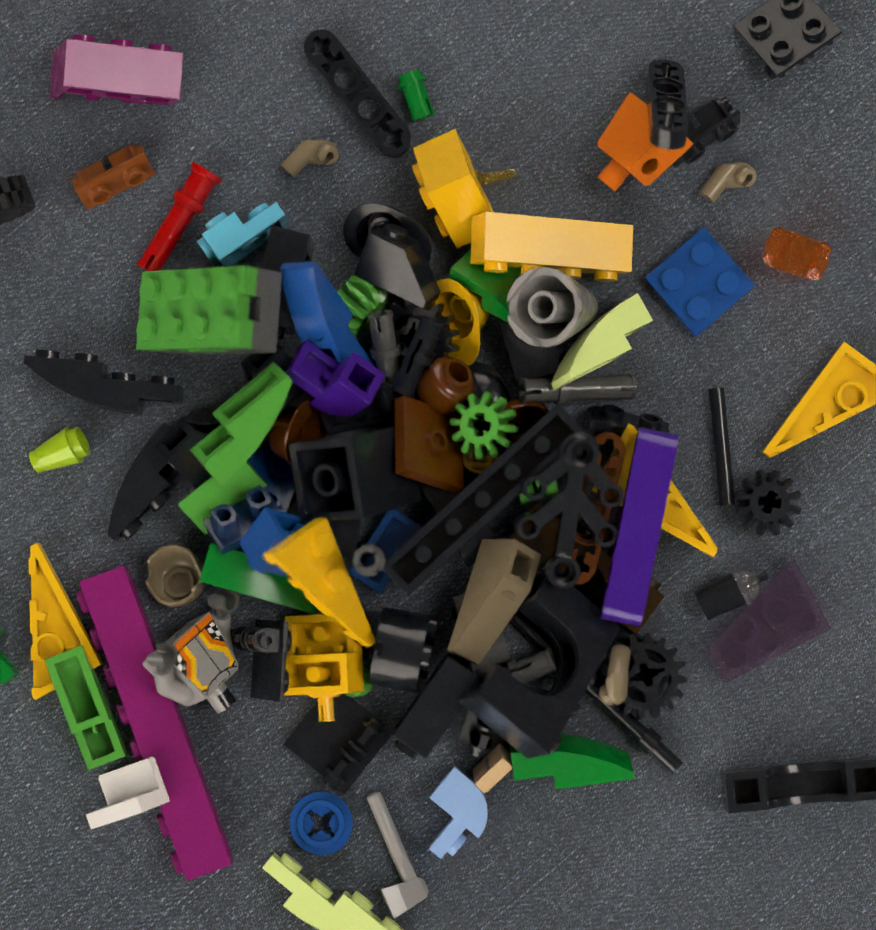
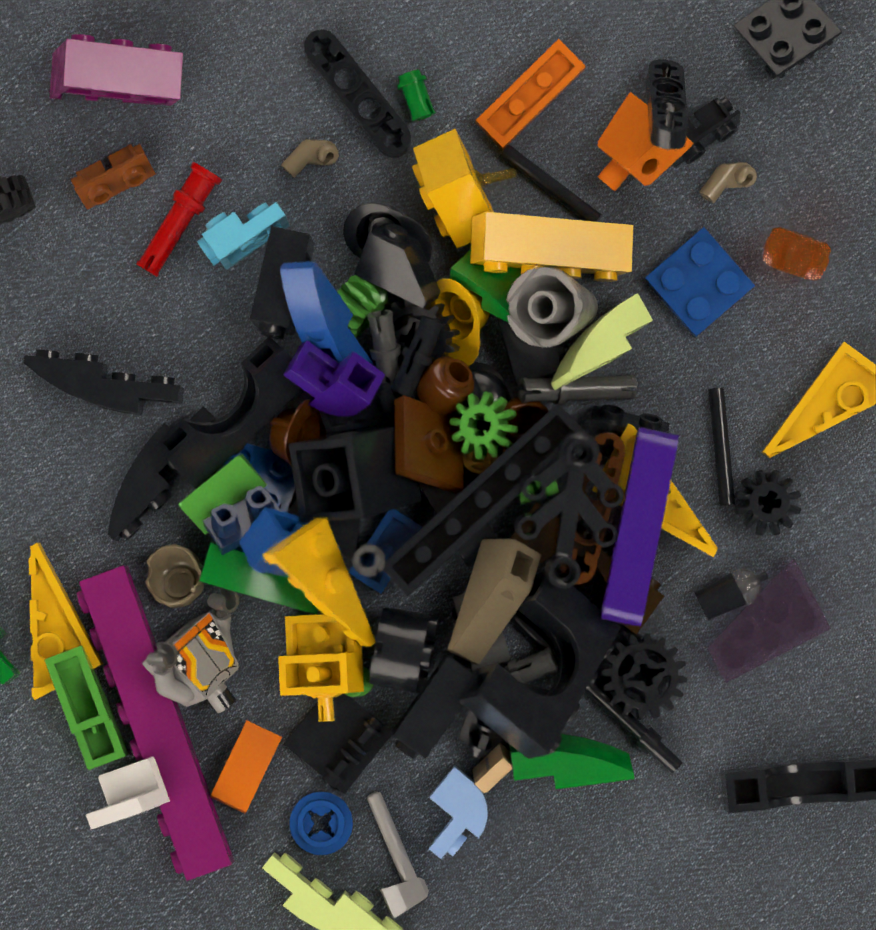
(60, 450): lime cone -> none
(209, 311): bright green piece -> none
(243, 424): bright green slope -> none
(245, 767): none -> orange slope
(270, 644): black hinge -> none
(530, 94): none -> orange plate
(549, 184): none -> black bar
(616, 686): dark tan arm -> none

